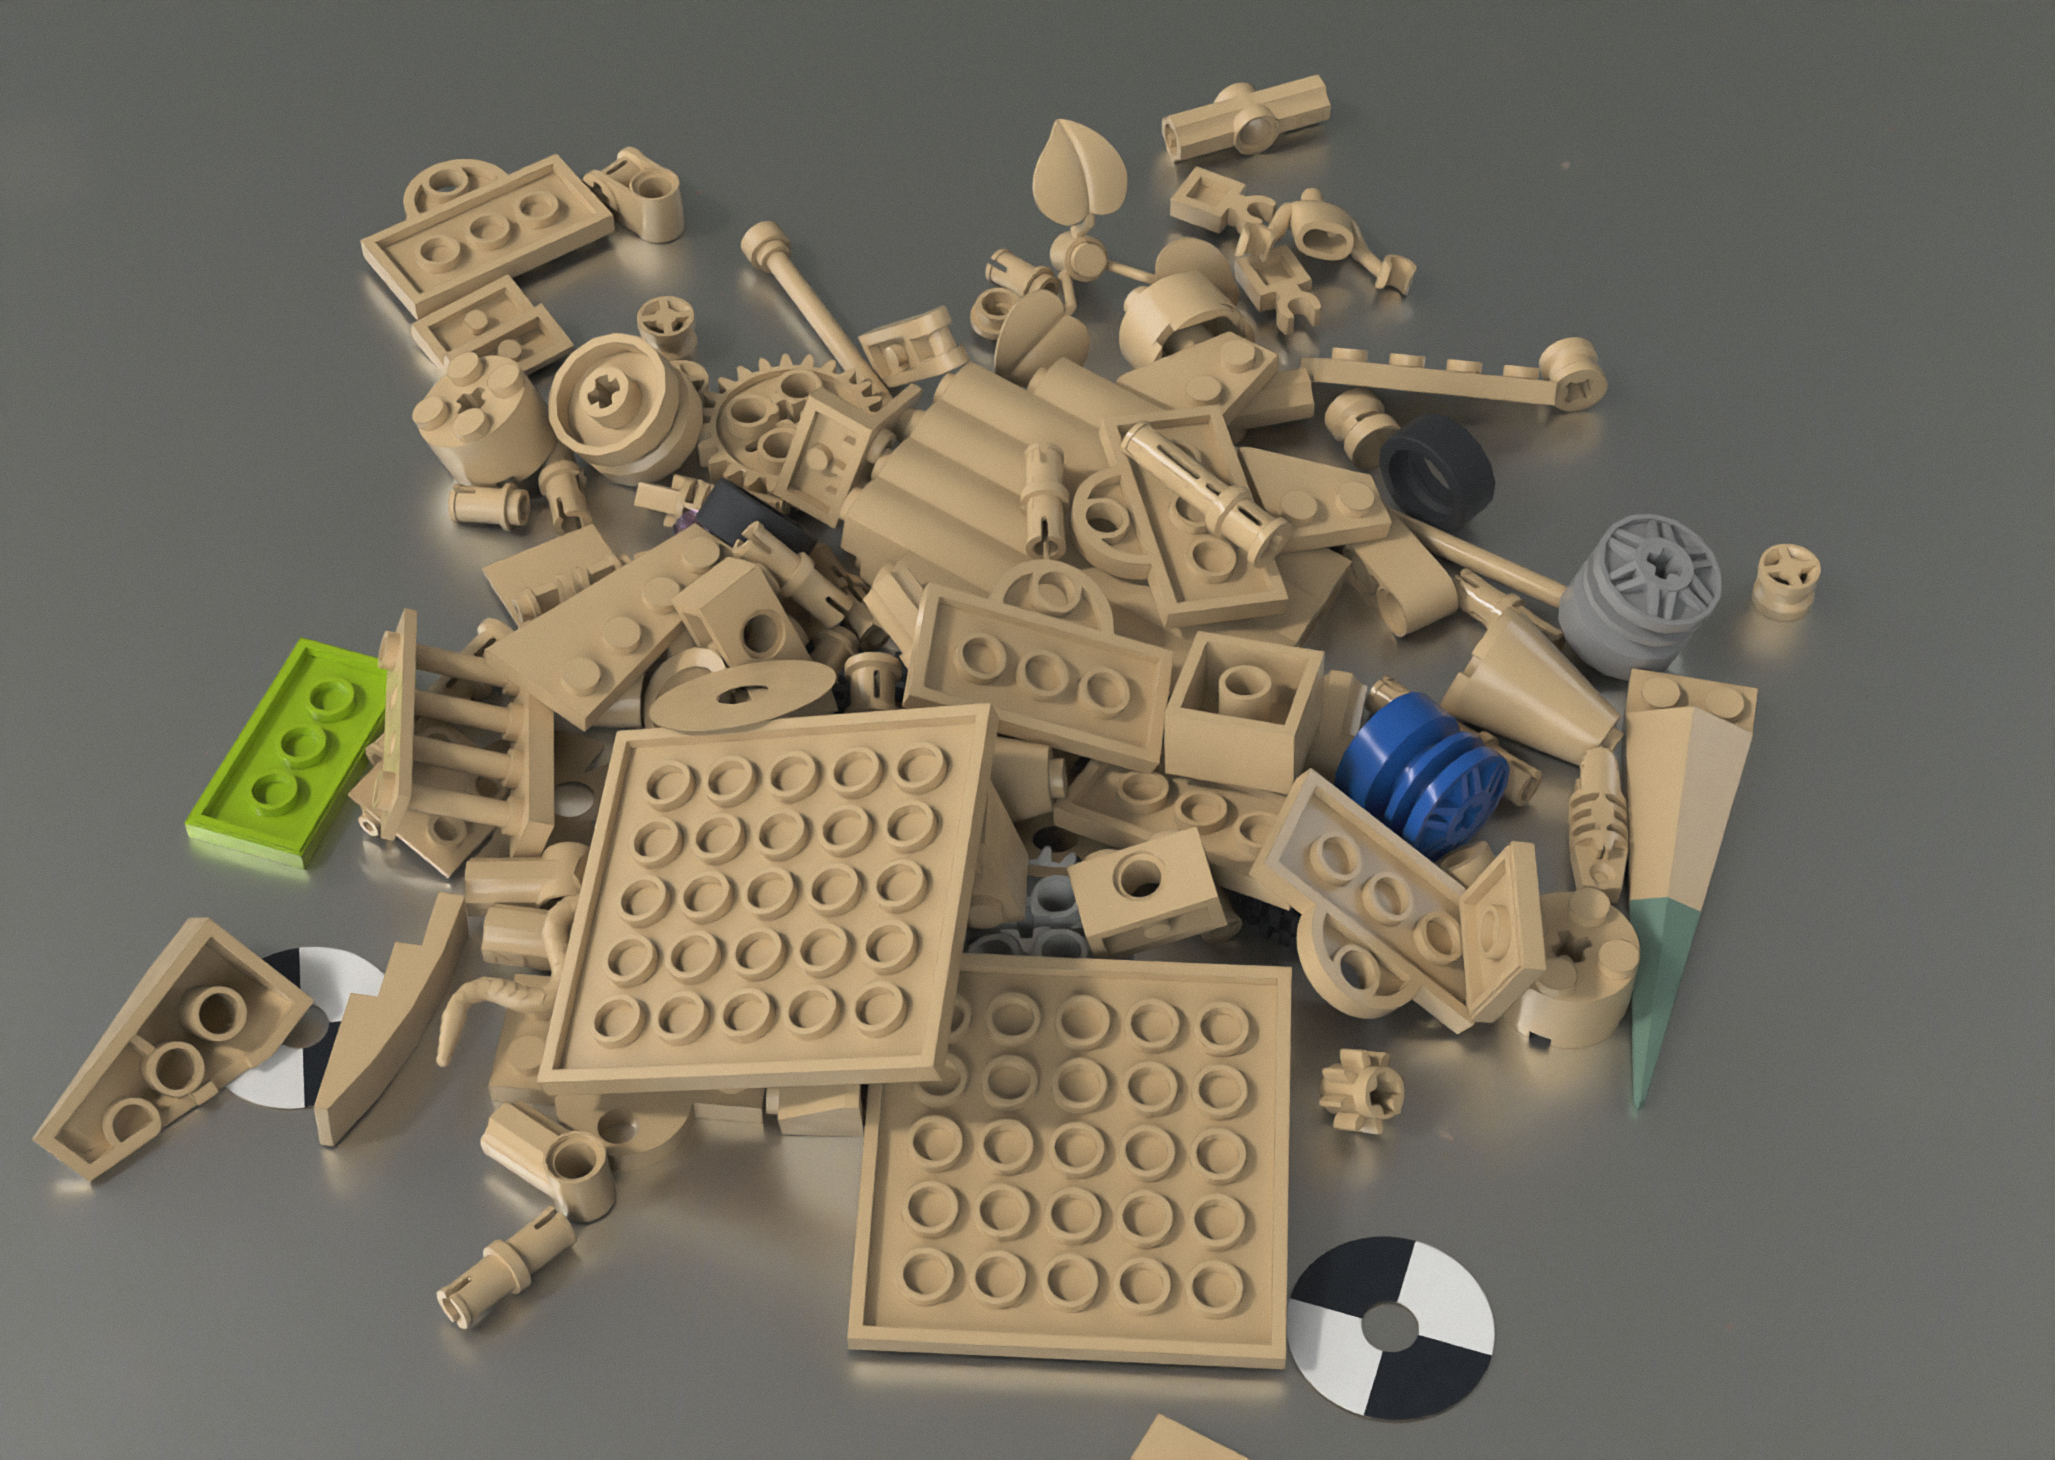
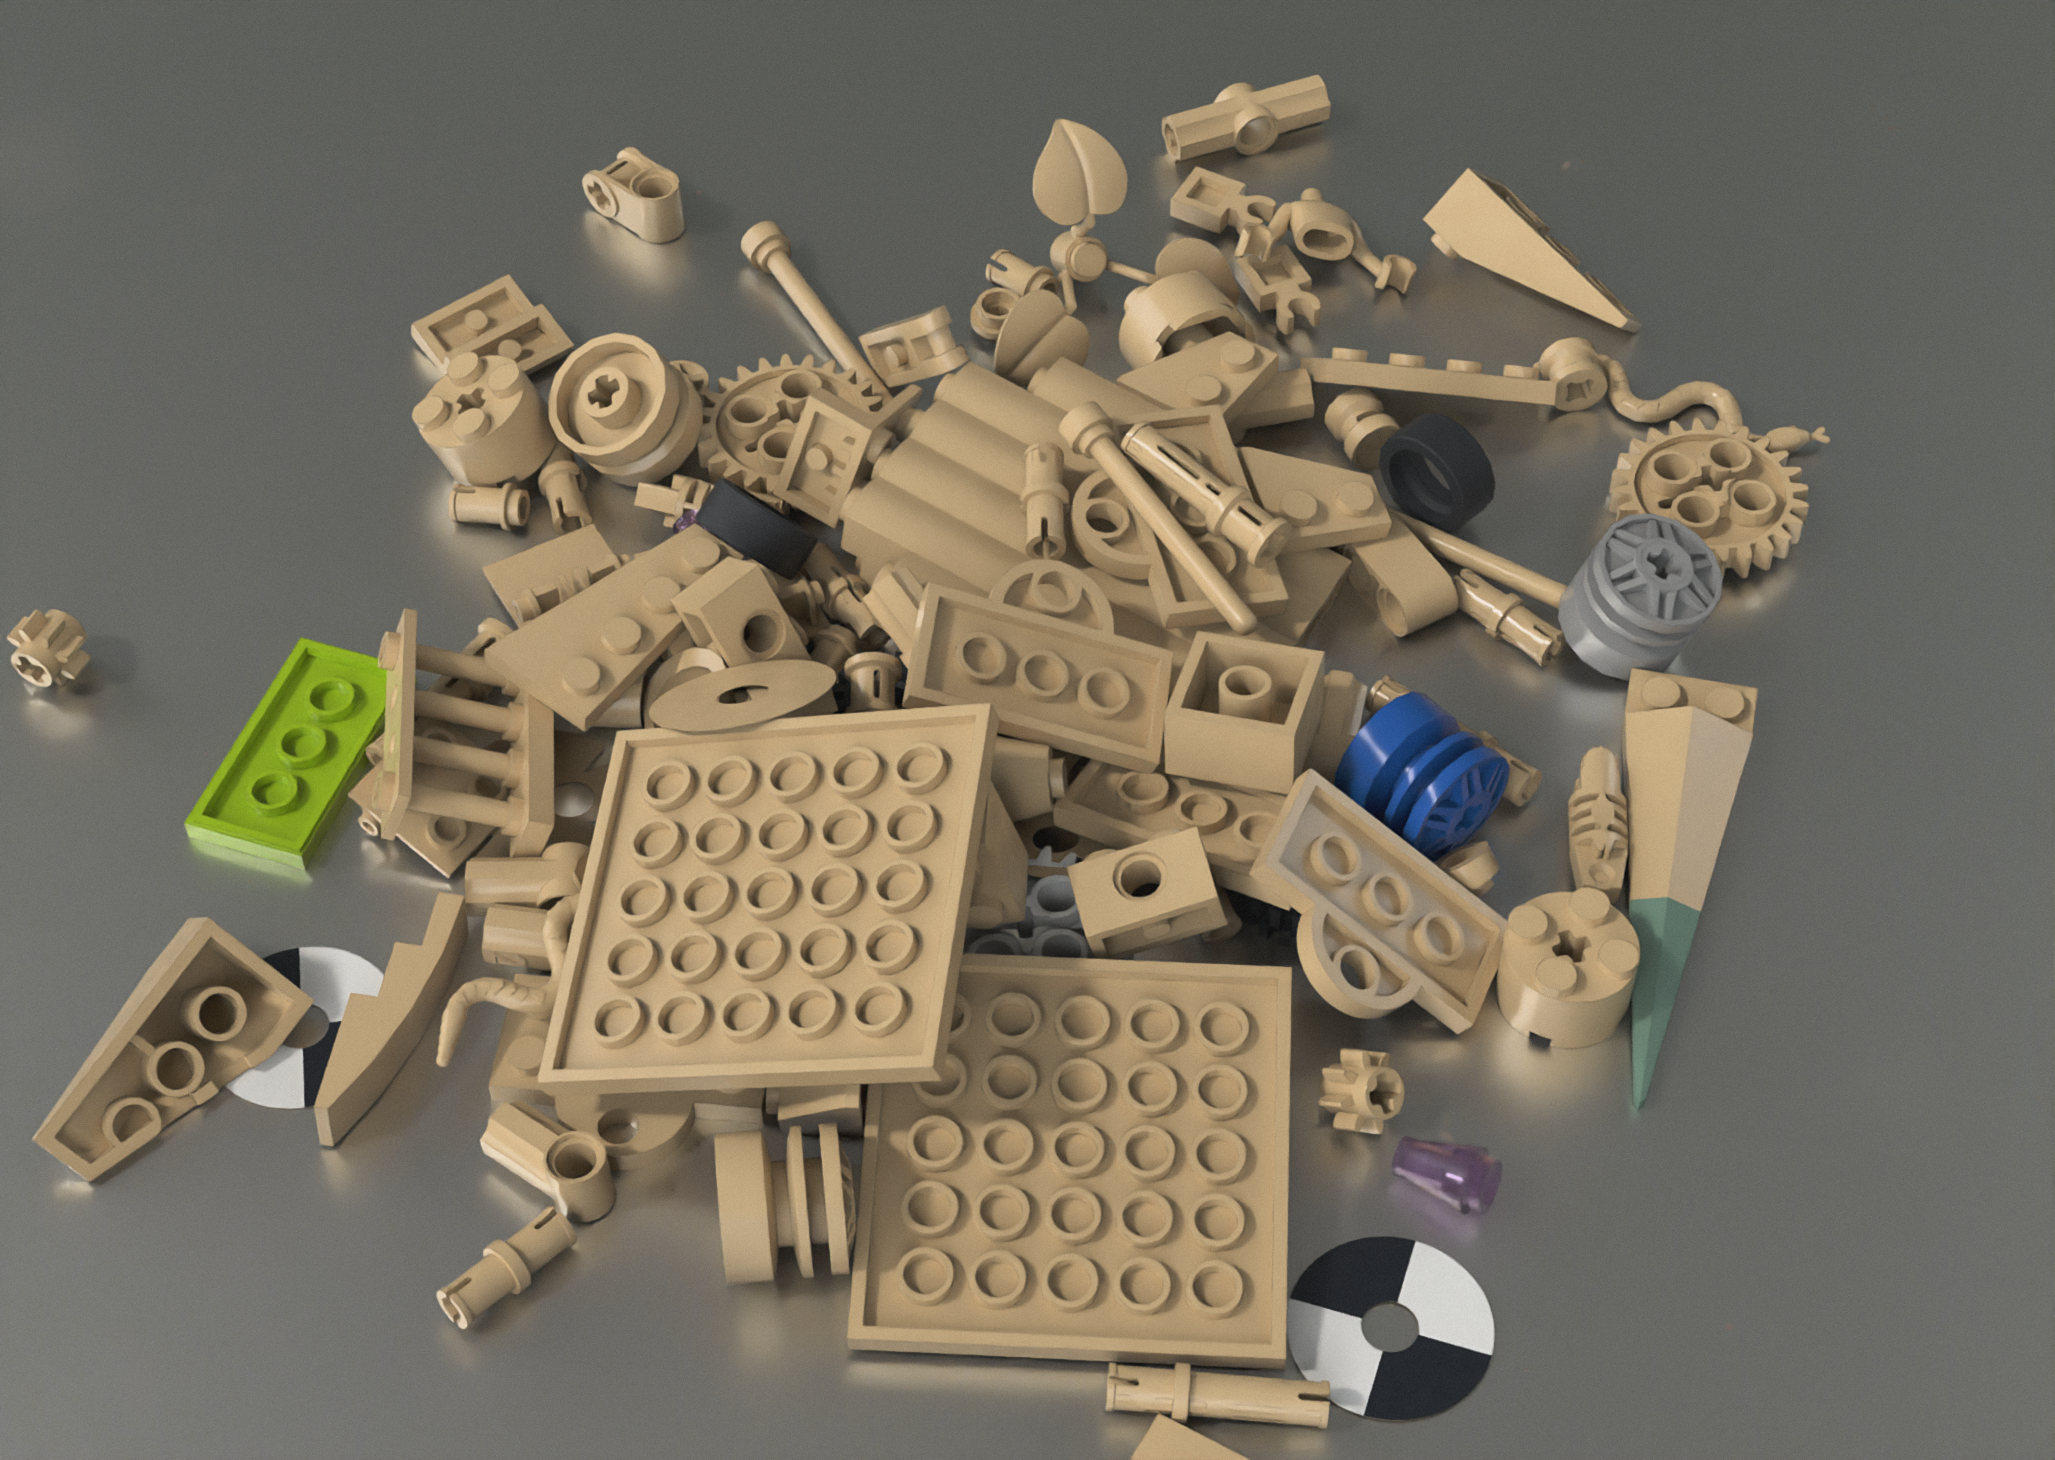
(48, 647): none -> tan gear
(482, 228): tan plate -> none
(669, 327): tan wheel -> none
(782, 1203): none -> tan wheel
(794, 575): tan pin -> none
(1090, 433): none -> tan piece
(1217, 1395): none -> tan pin
(1450, 1171): none -> clear purple cone
(1500, 232): none -> tan wedge
(1502, 932): tan tile -> none
(1531, 693): tan cone -> none
(1694, 393): none -> tan animal
(1718, 487): none -> tan gear
(1786, 582): tan wheel -> none

